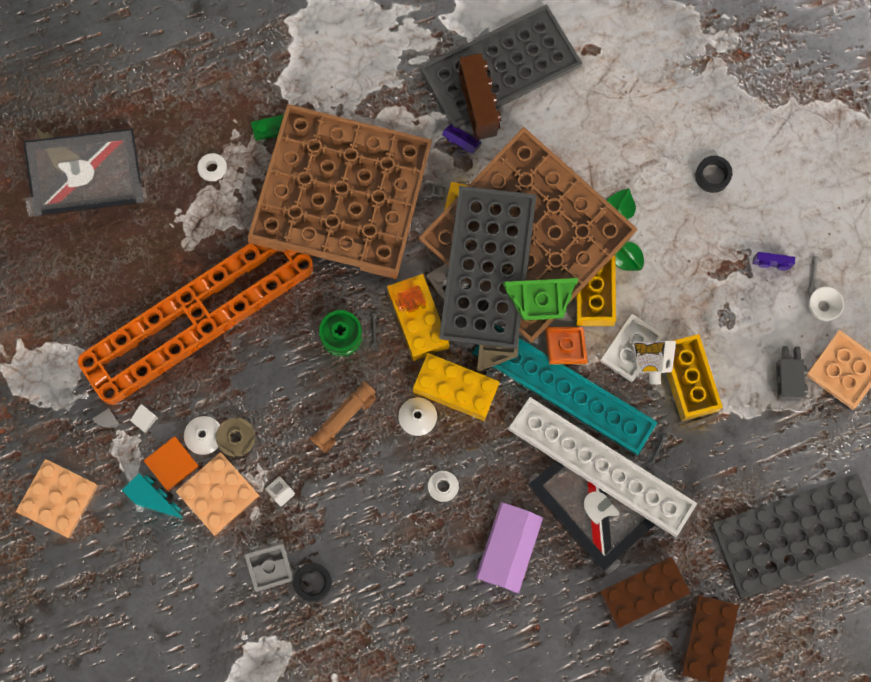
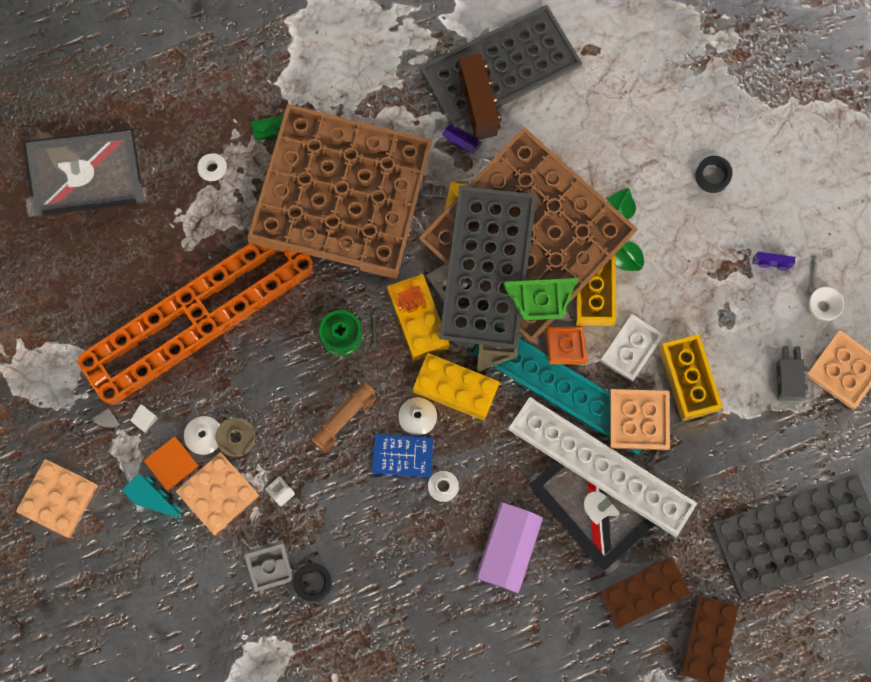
(402, 455): none -> blue tile
(639, 419): none -> light nougat plate
(654, 358): white torso -> none

